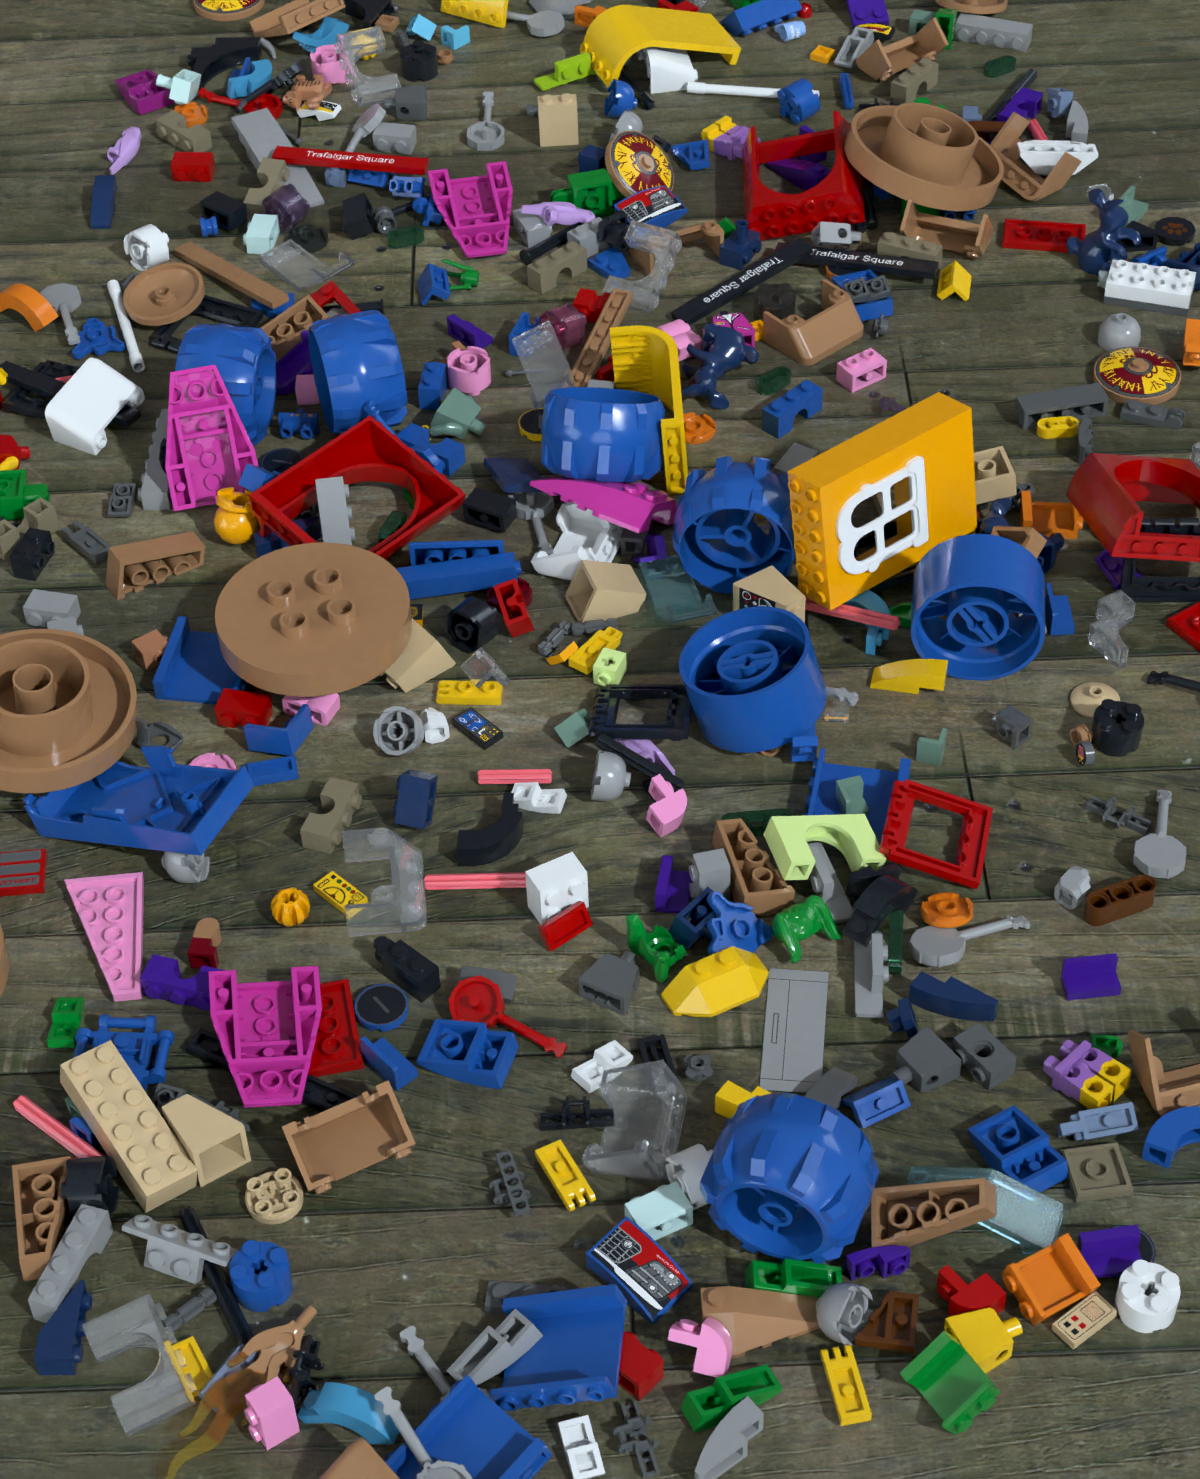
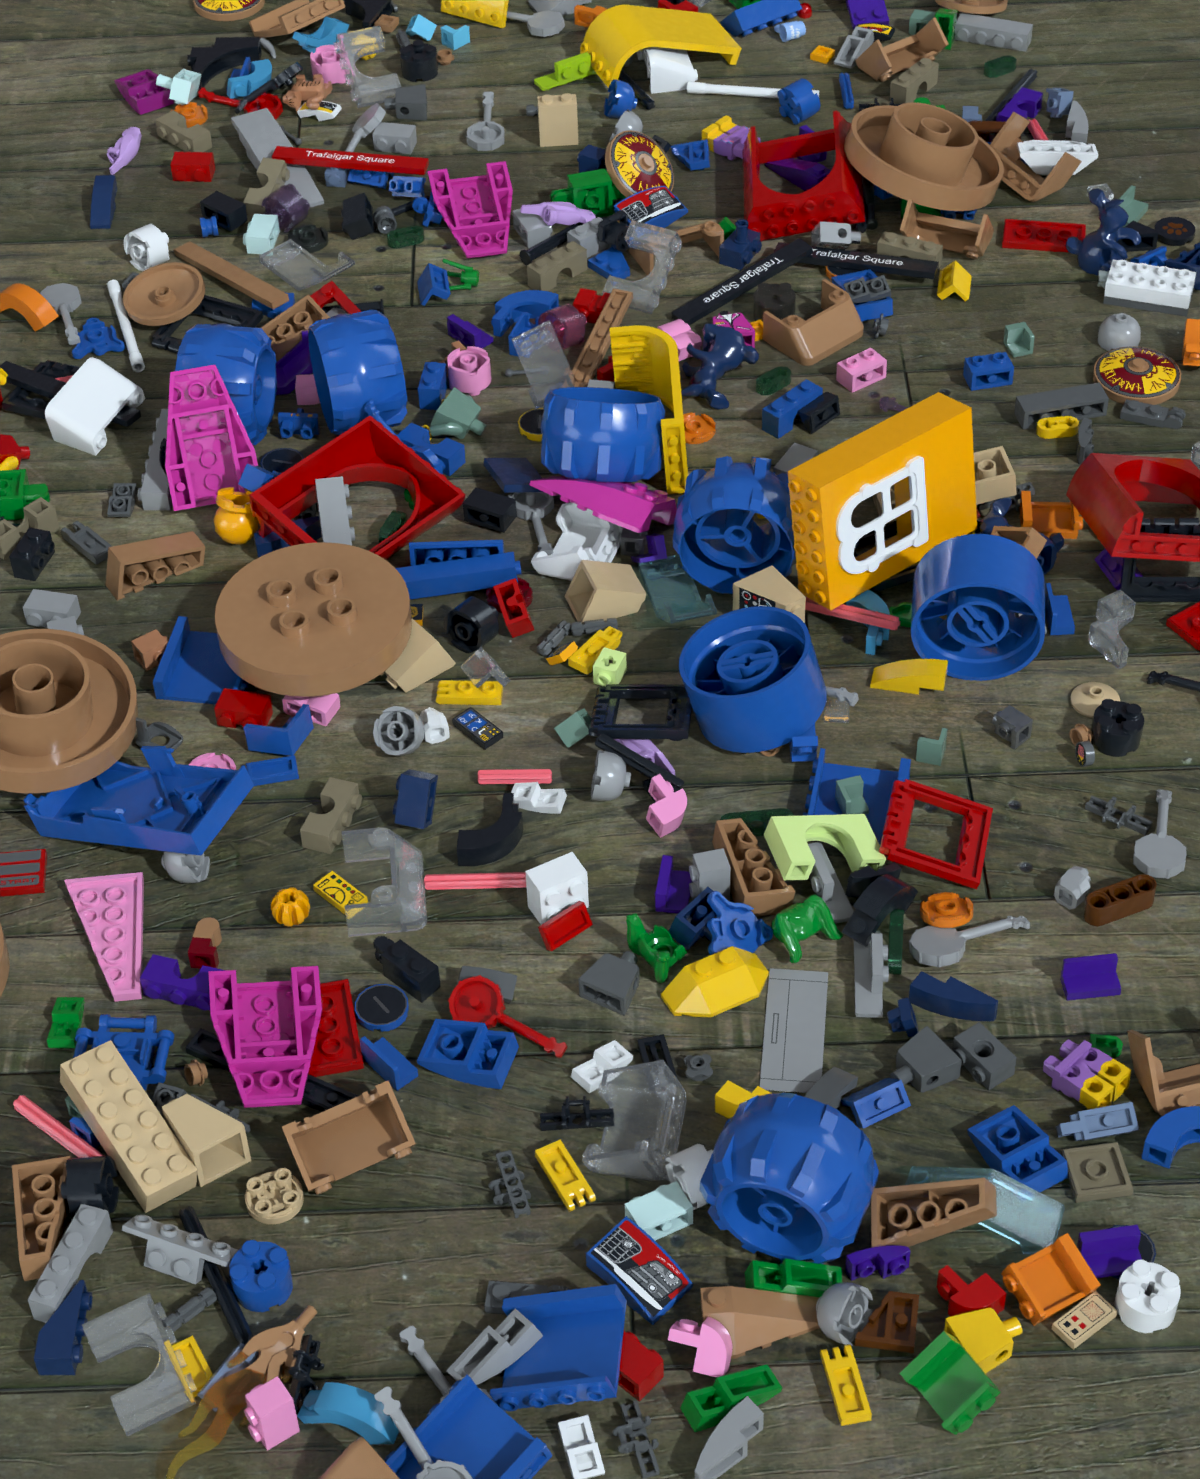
(195, 1073): none -> medium nougat plate
(512, 306): none -> blue arch
(820, 411): none -> black slope
(988, 371): none -> blue brick
(1018, 339): none -> sand green panel

